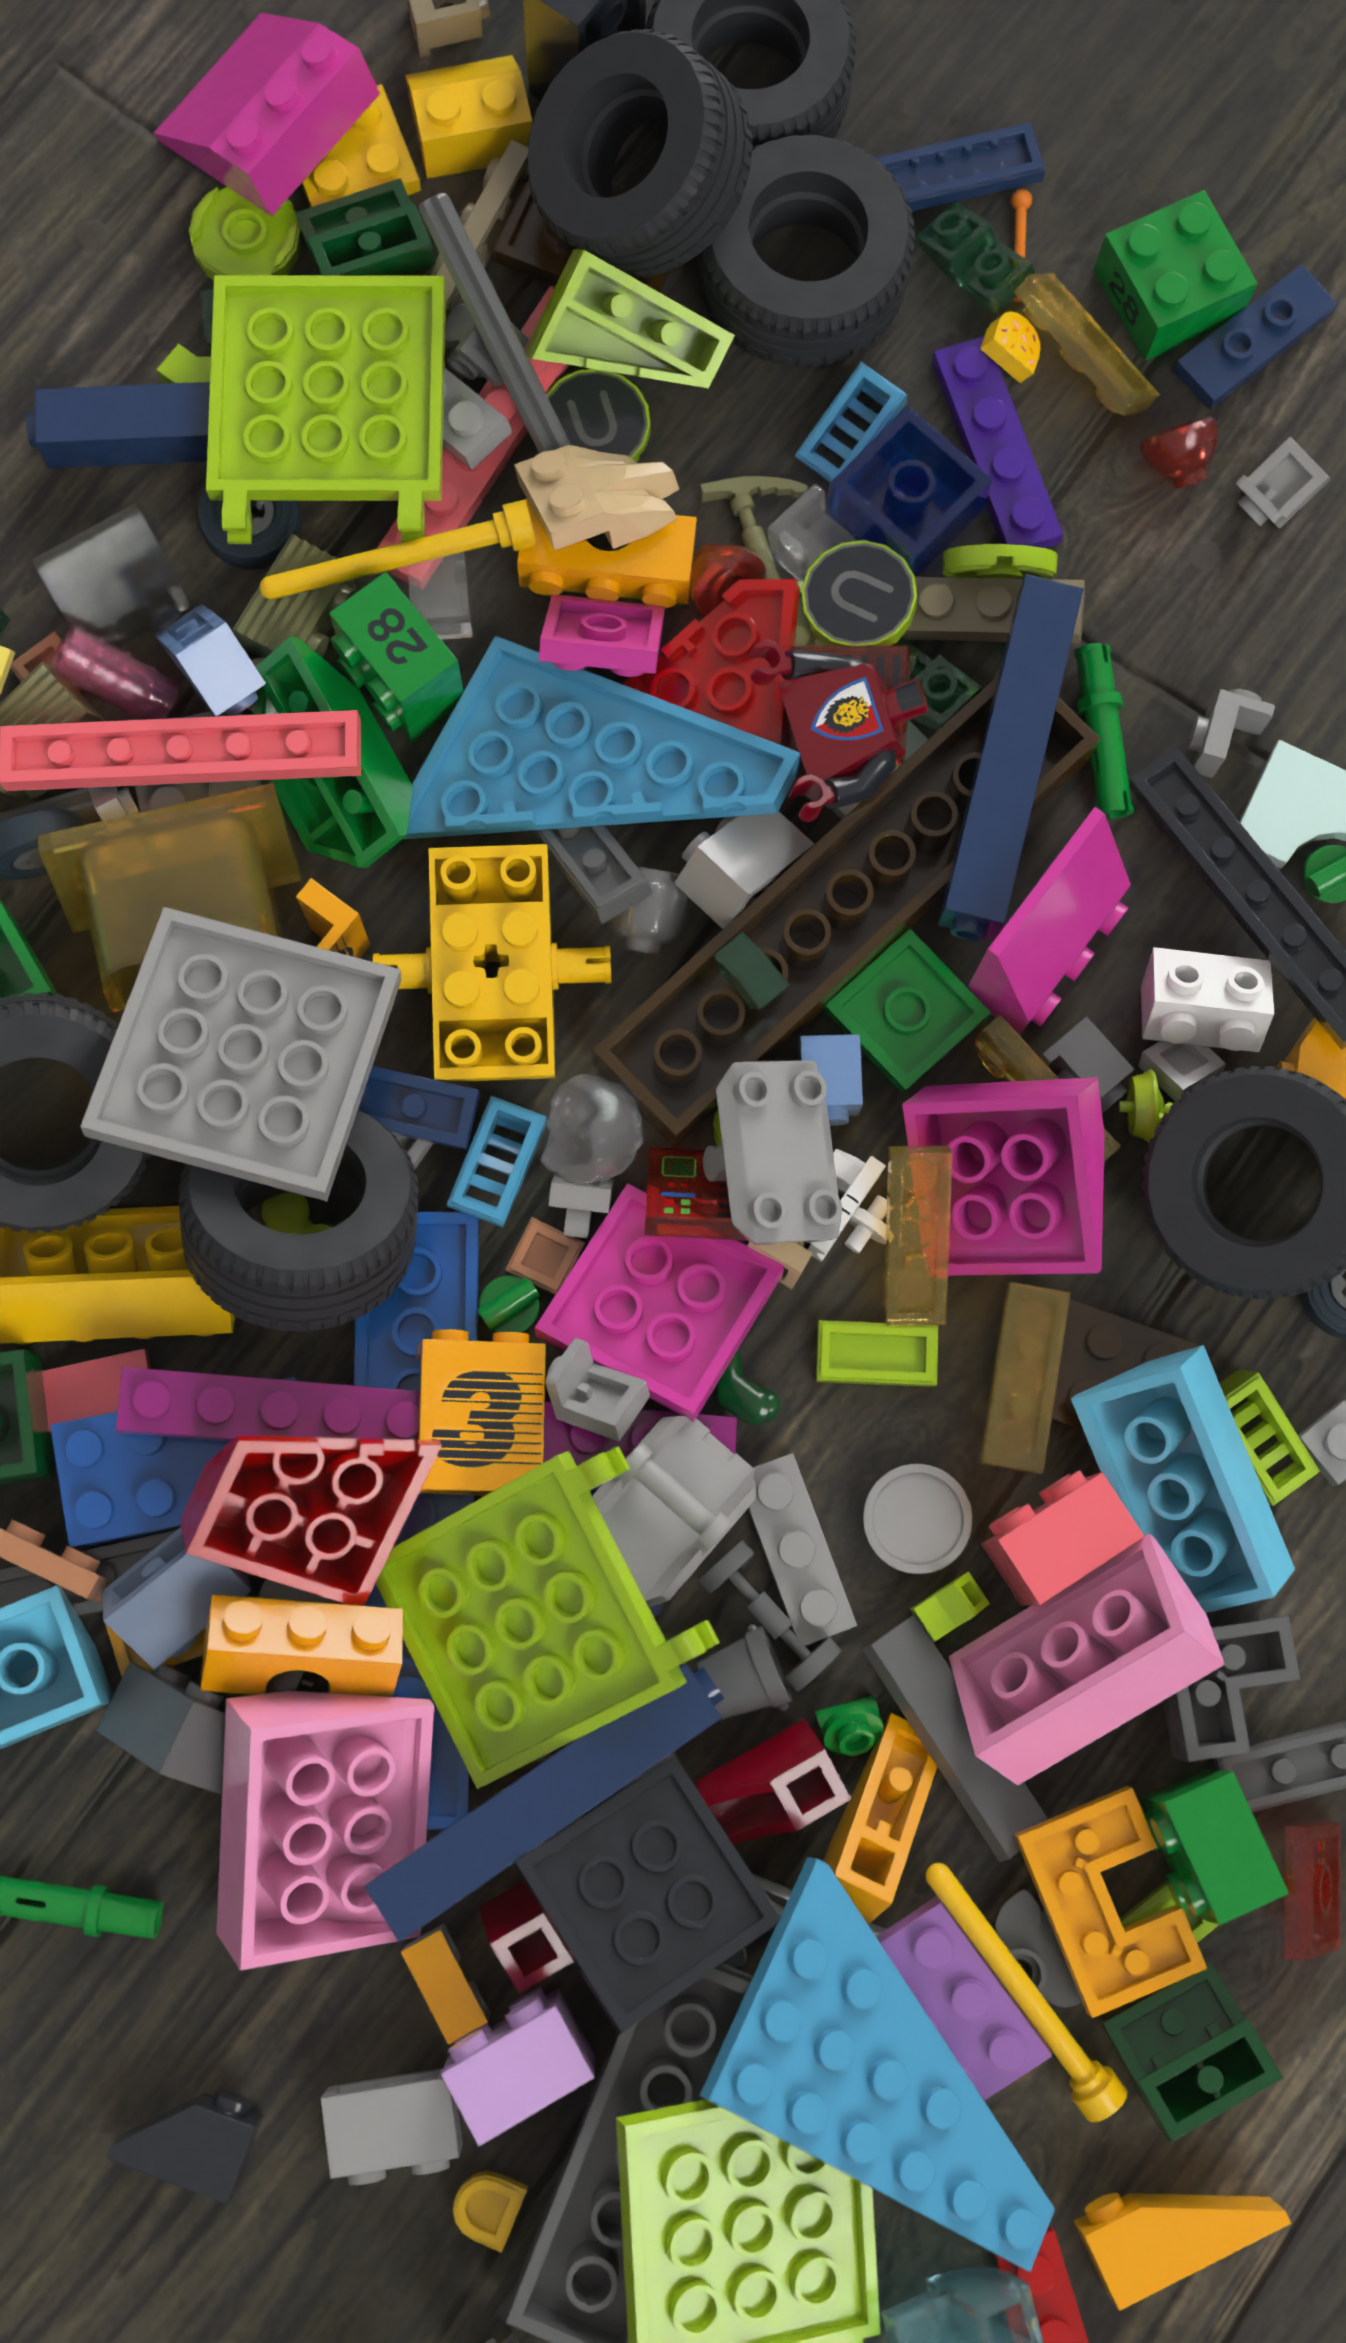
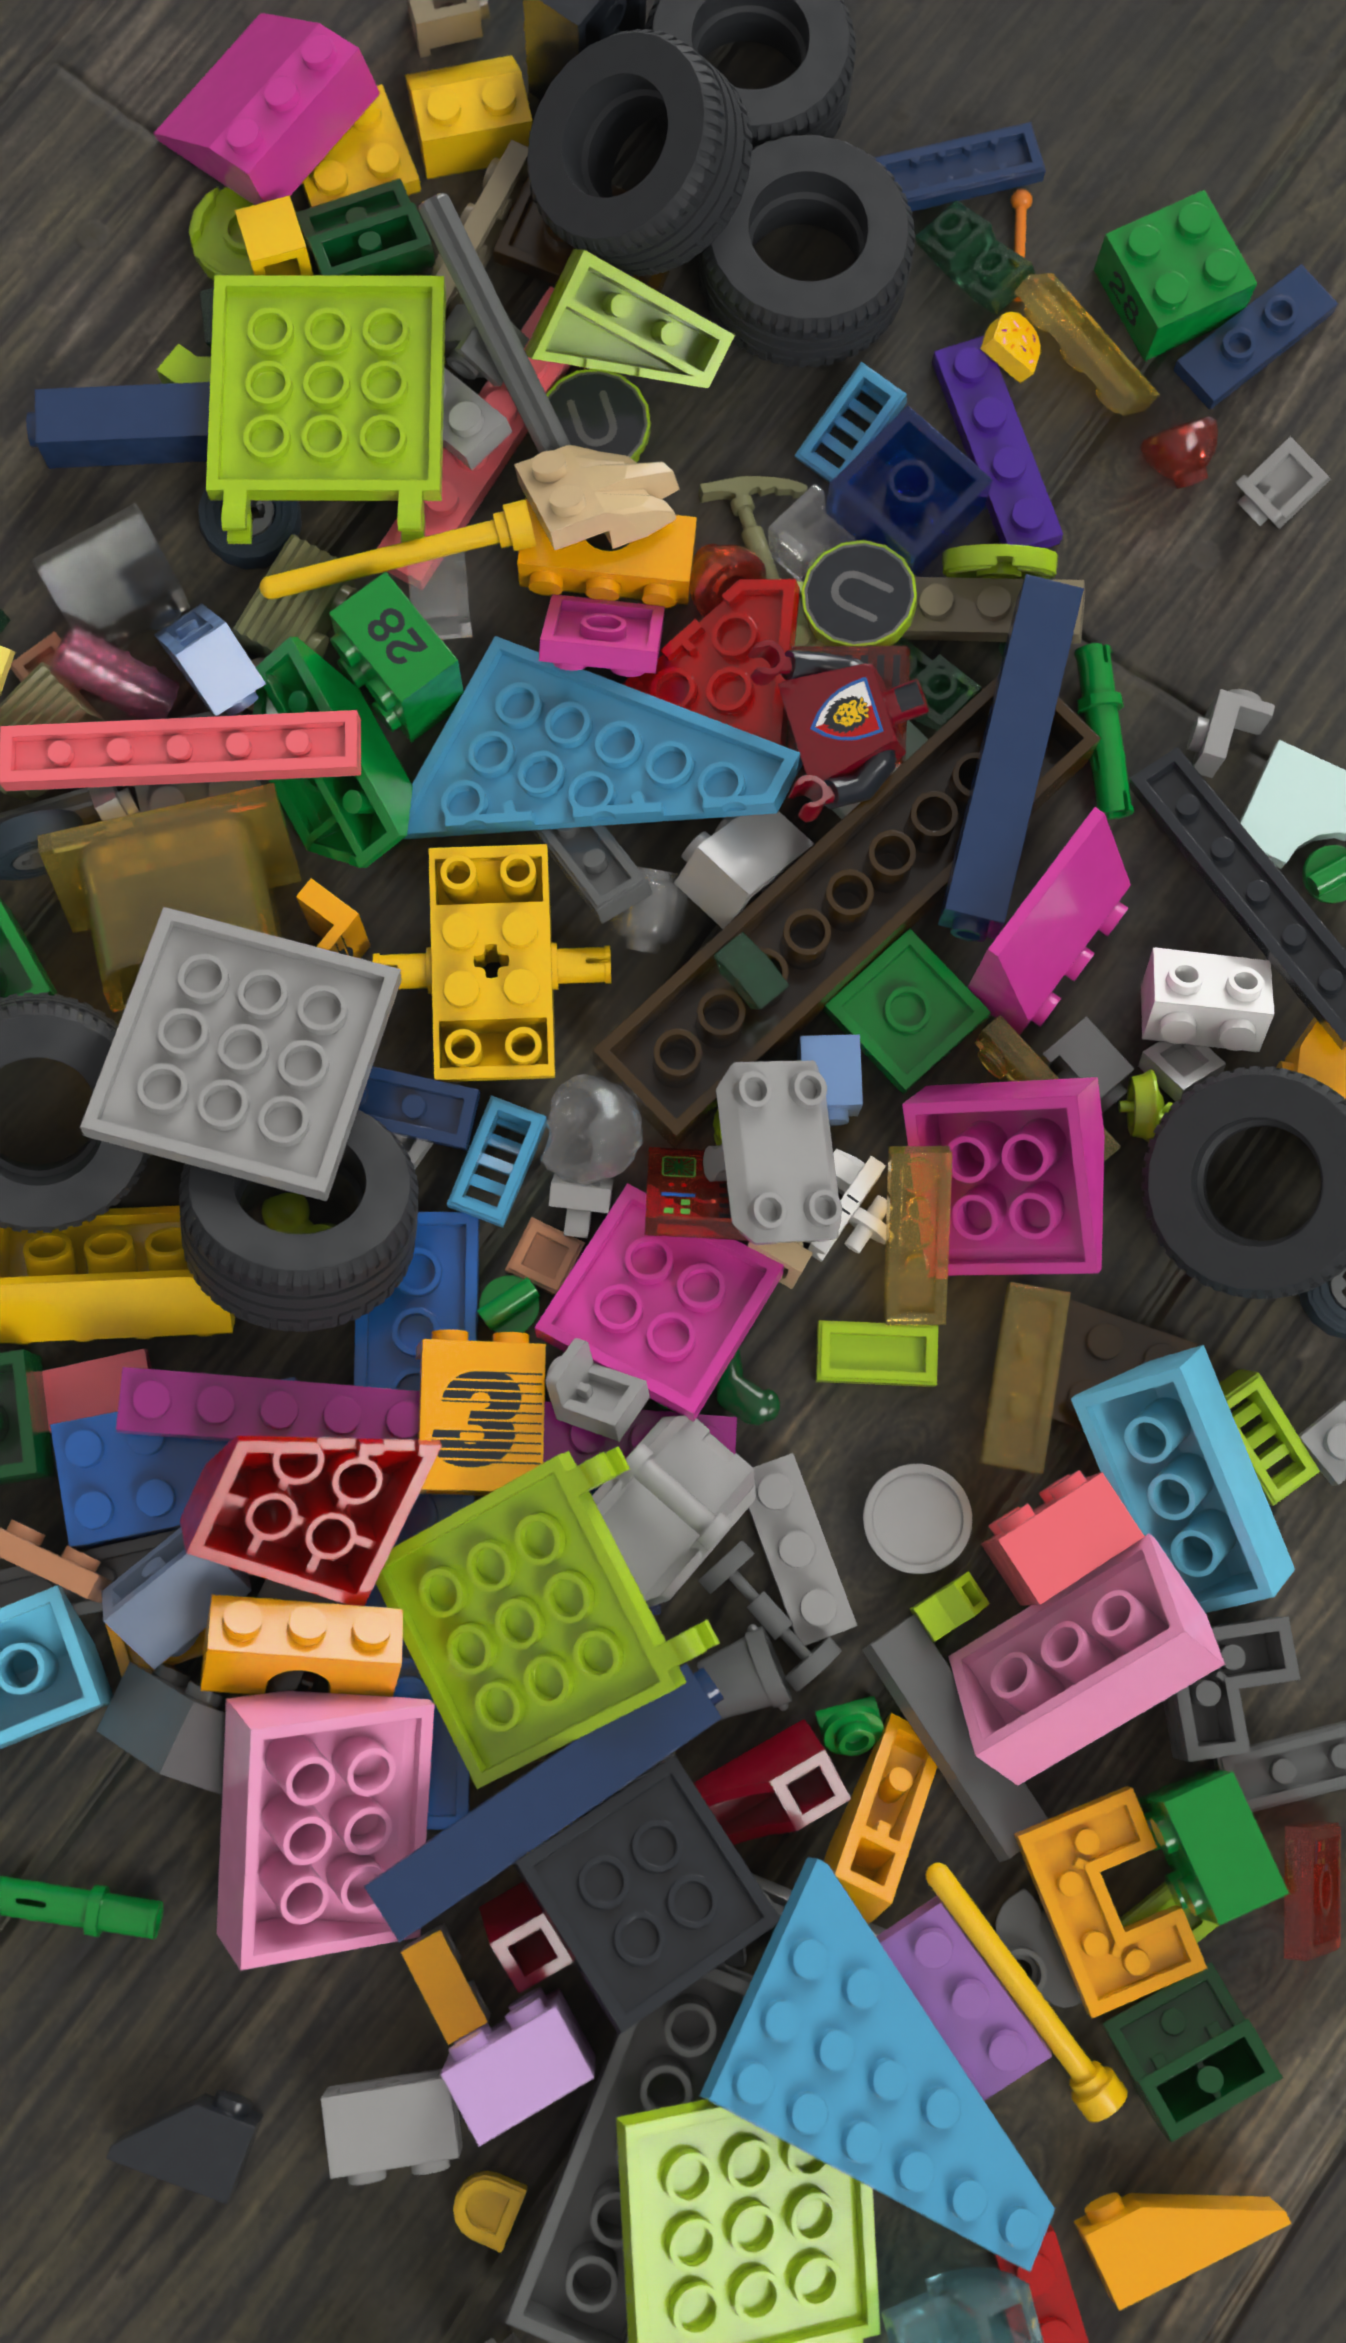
(274, 239): none -> yellow brick

